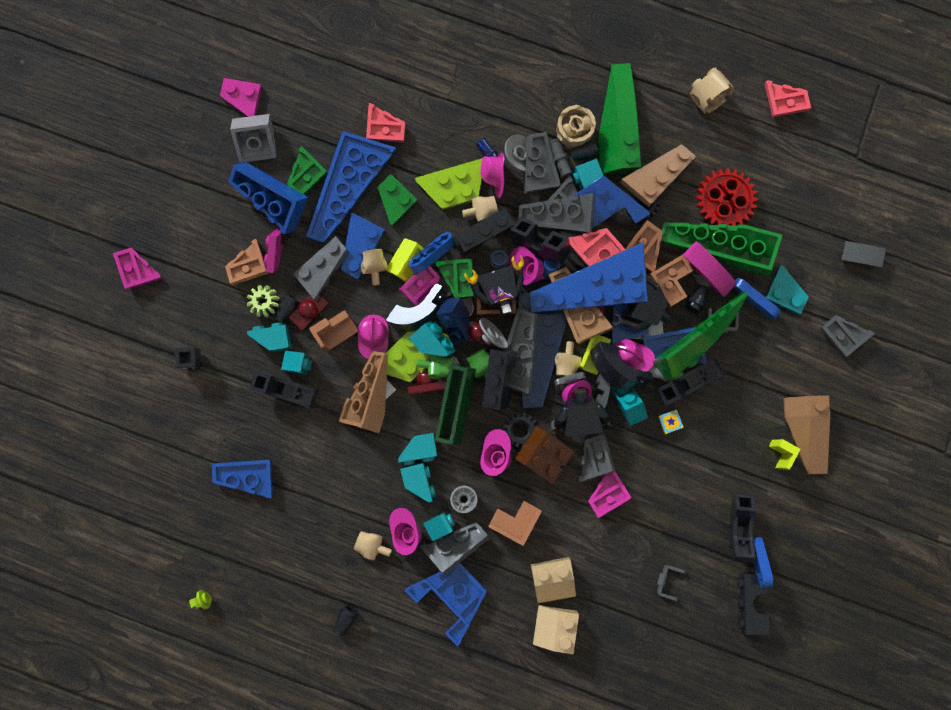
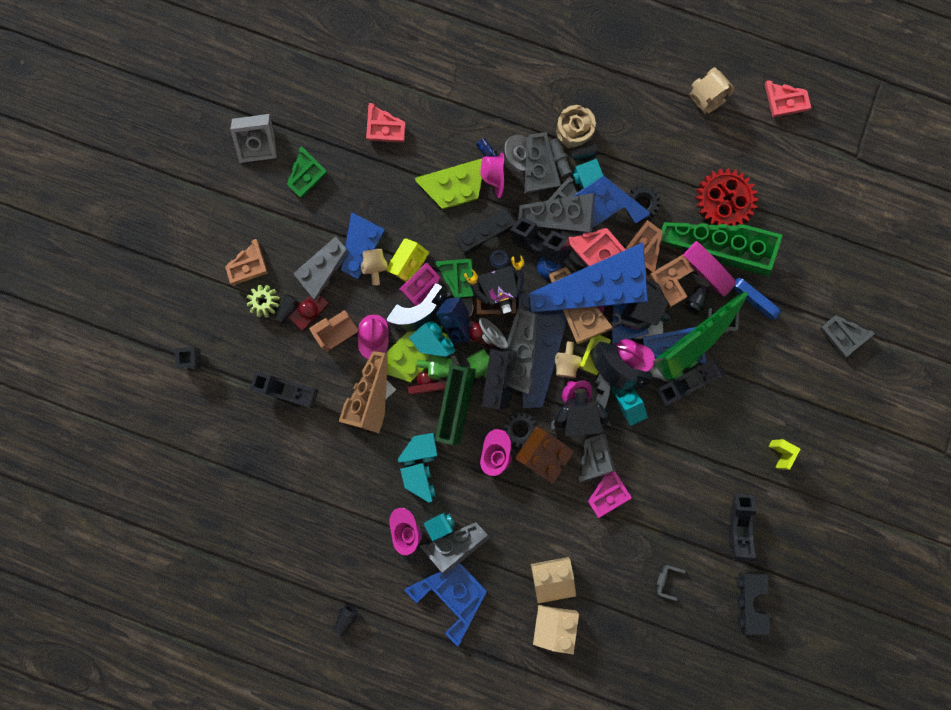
(134, 269): dark pink wing -> none
(202, 600): lime plate -> none
(241, 95): dark pink wing -> none
(247, 476): blue wing -> none
(272, 197): blue wedge -> none
(273, 338): teal slope -> none
(274, 246): dark pink wing -> none
(296, 362): teal slope -> none
(350, 174): blue wing -> none
(370, 545): tan piece -> none
(396, 199): green wing -> none
(432, 253): blue beam -> none
(463, 491): light grey wheel -> none
(482, 208): tan piece -> none
(518, 527): nougat panel -> none
(532, 267): dark pink piece -> none
(568, 379): dark grey piece -> none
(619, 125): green wedge -> none
(656, 176): medium nougat wing -> none
(670, 421): tile -> none
(762, 564): blue beam -> none
(786, 292): teal wing -> none
(810, 429): medium nougat wedge -> none
(863, 254): dark grey slope -> none

